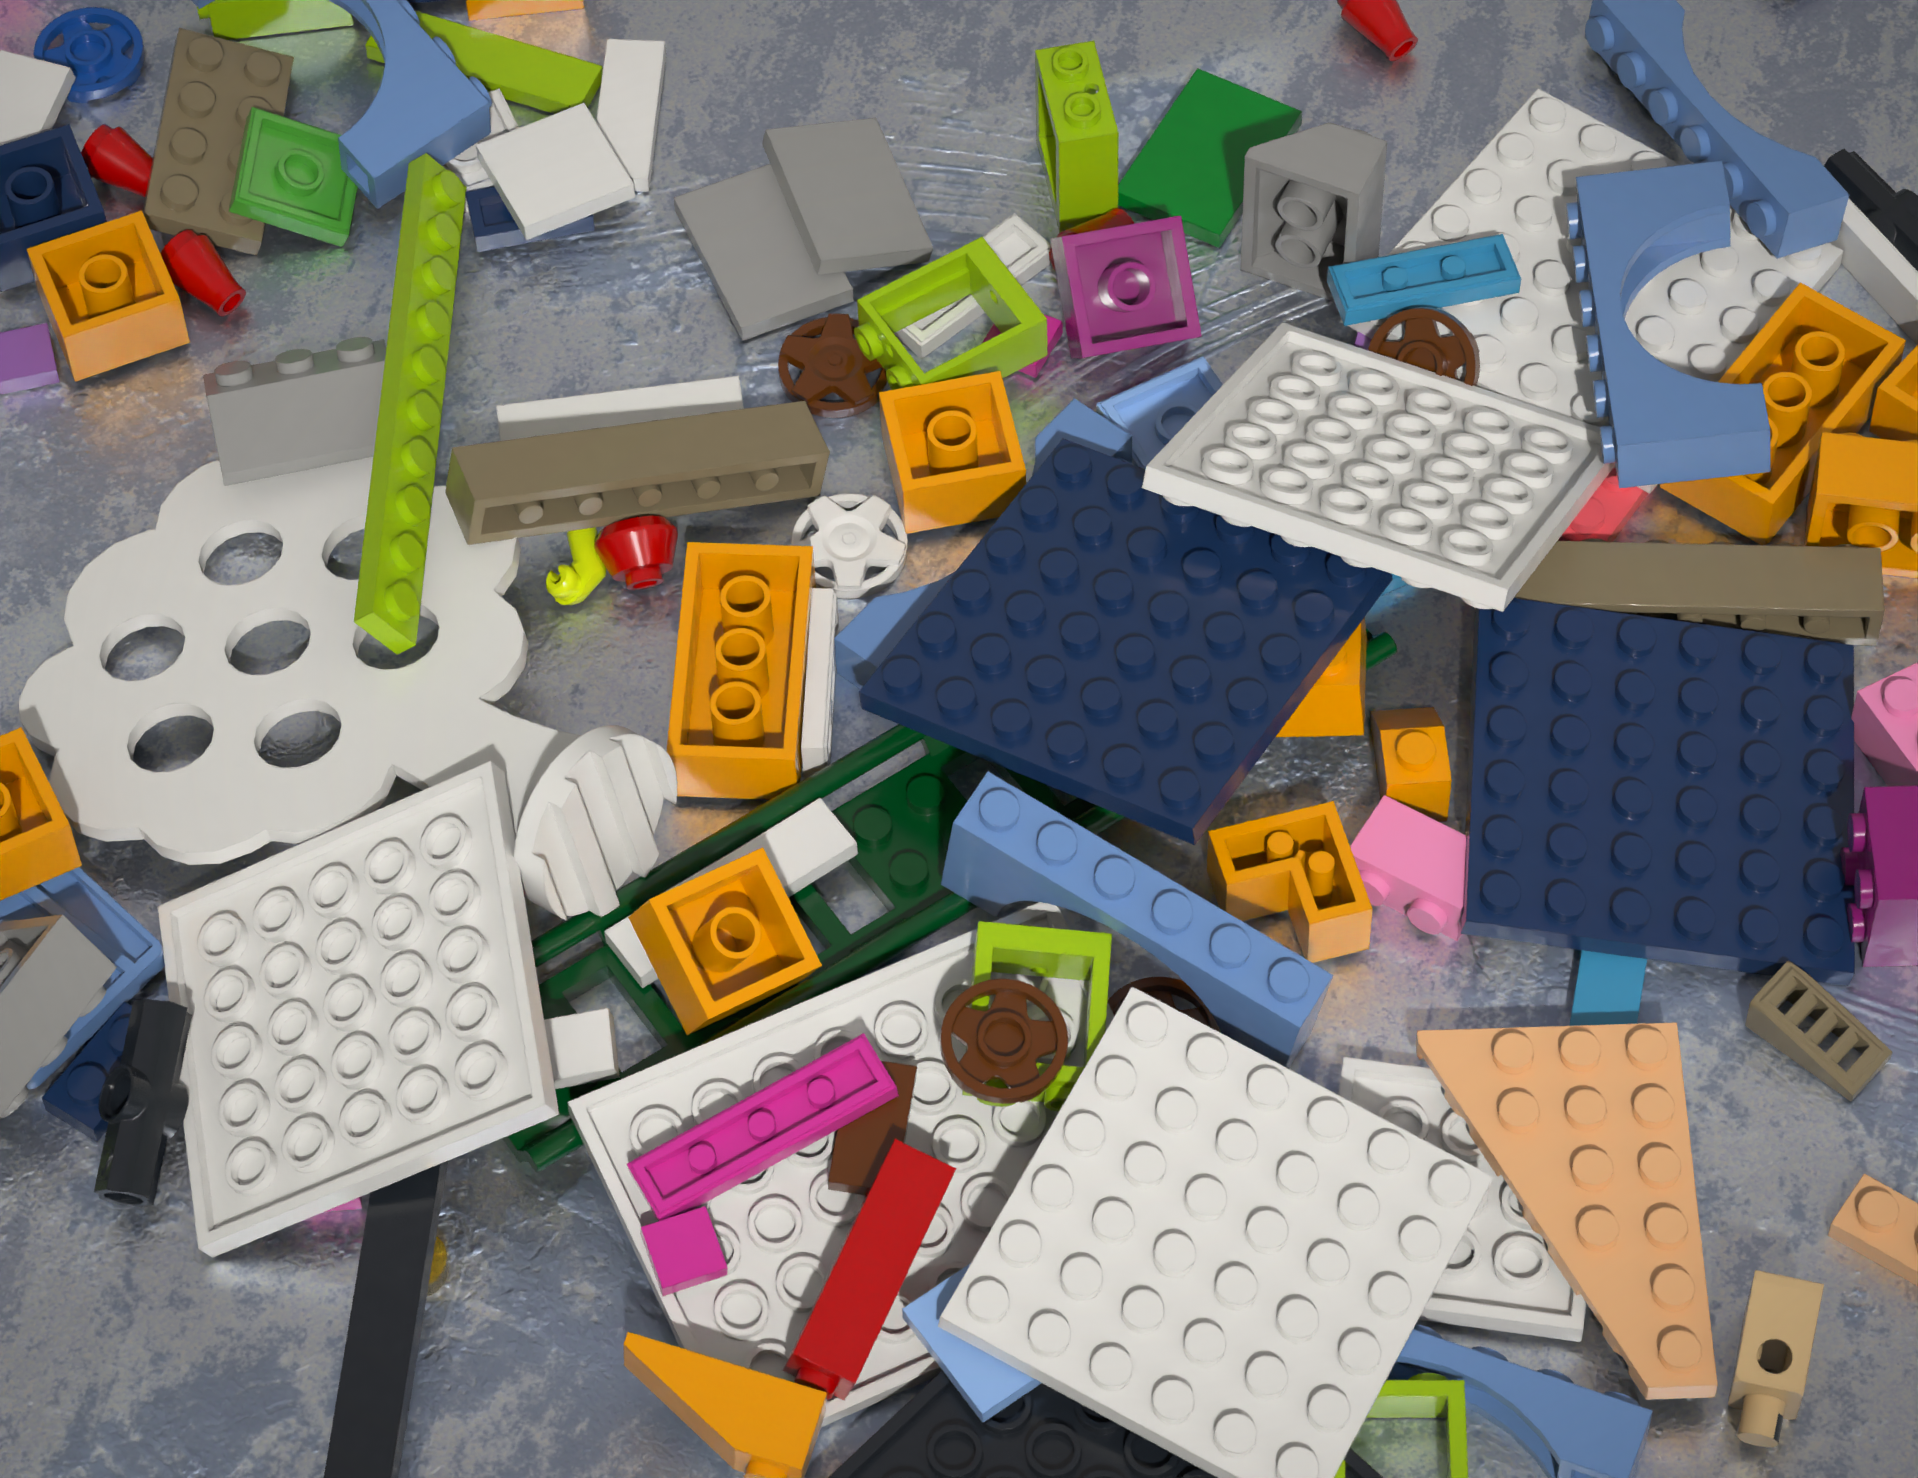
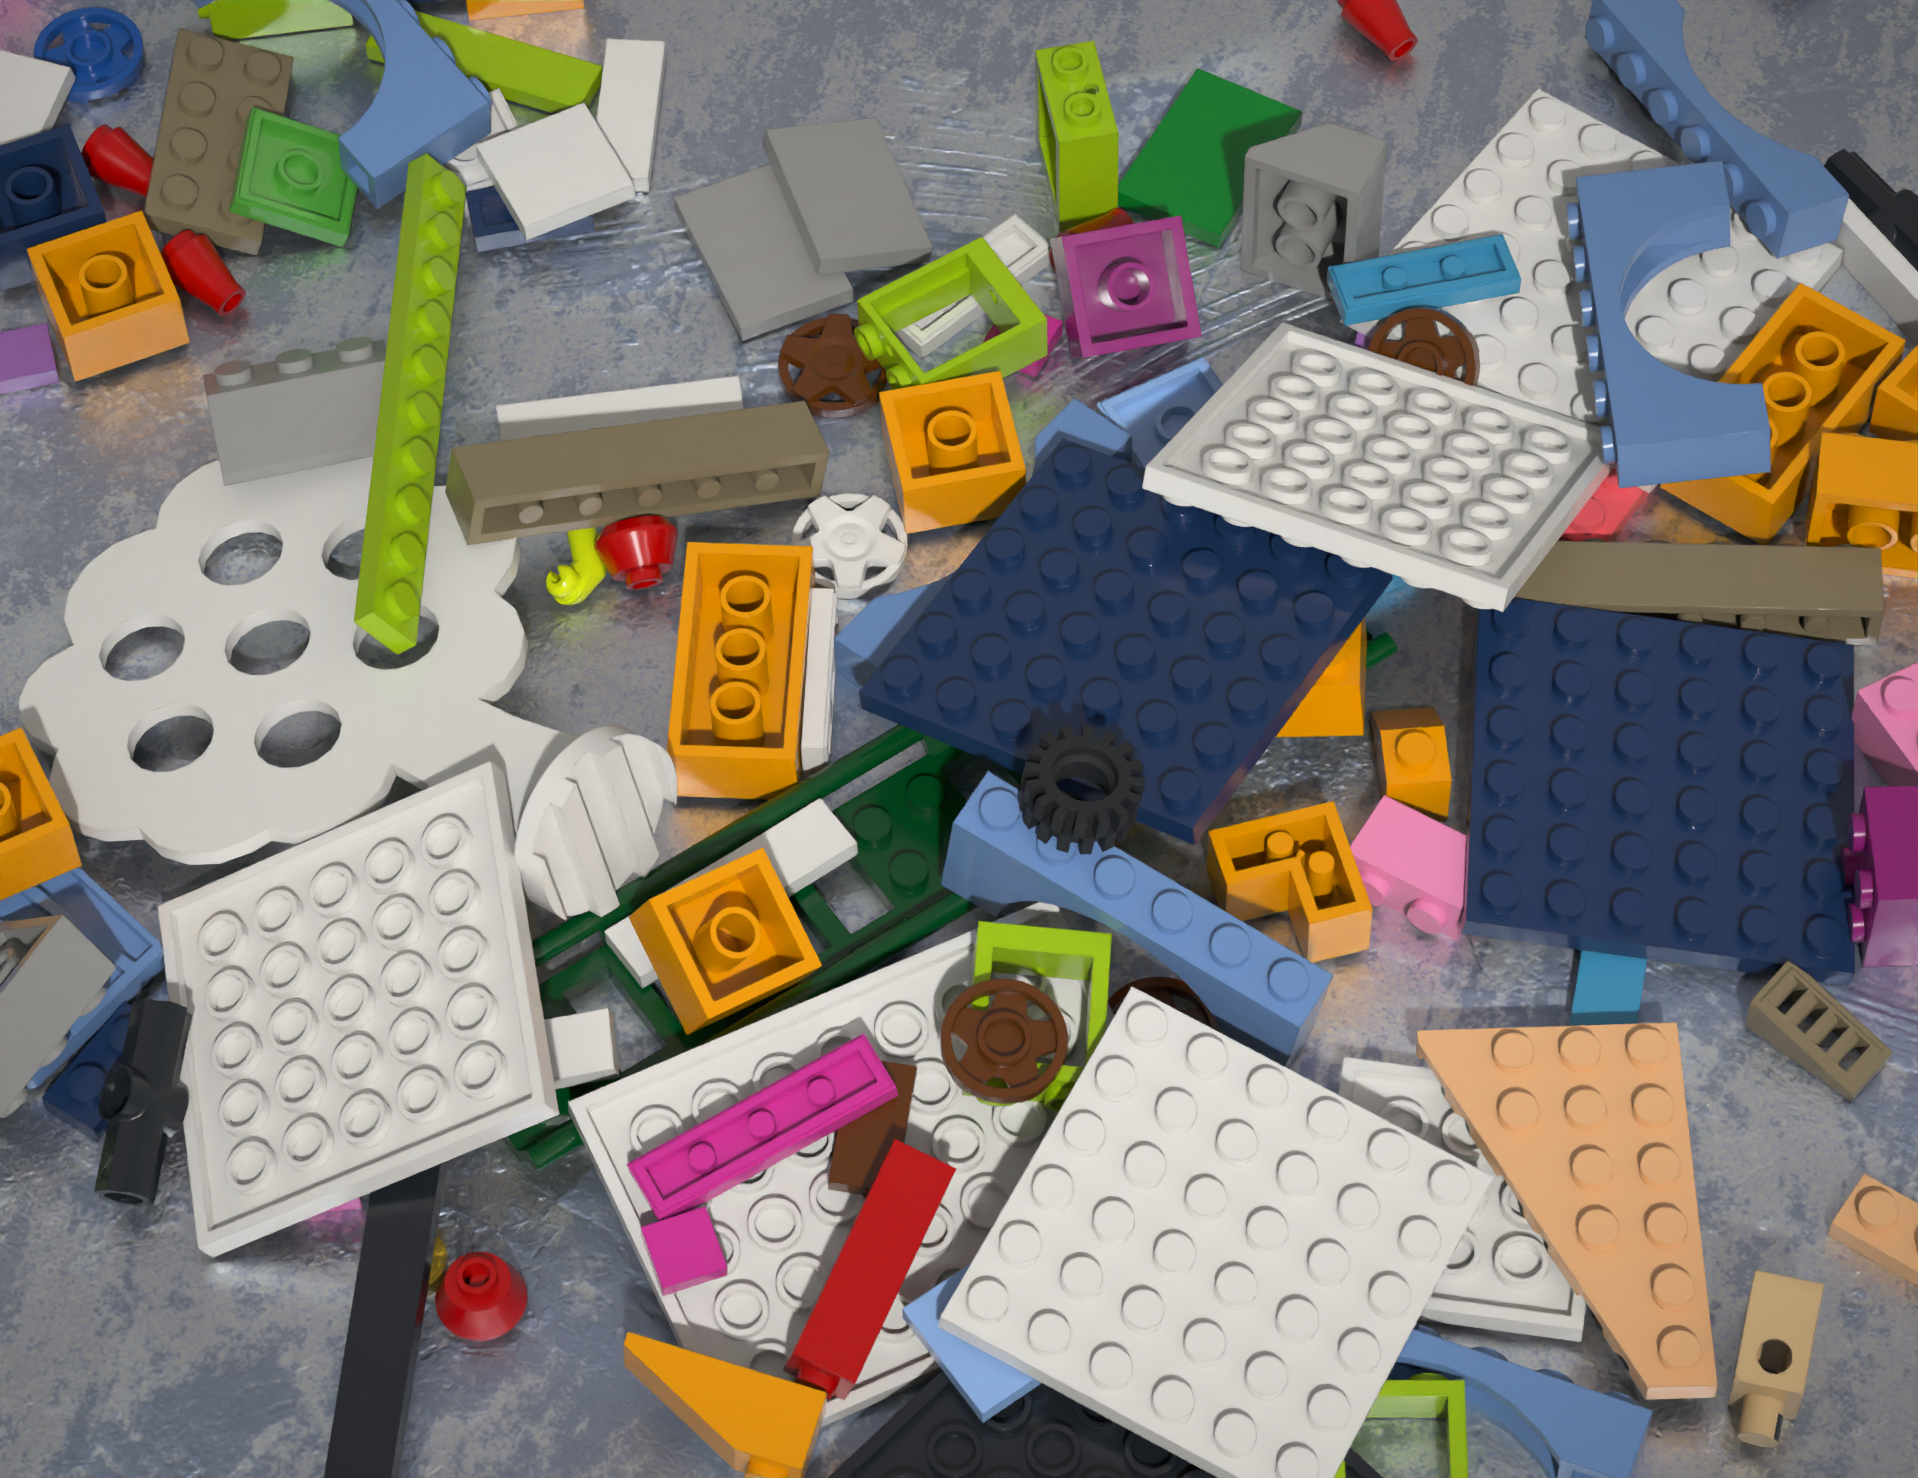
(481, 1297): none -> red cone
(1085, 759): none -> black tyre

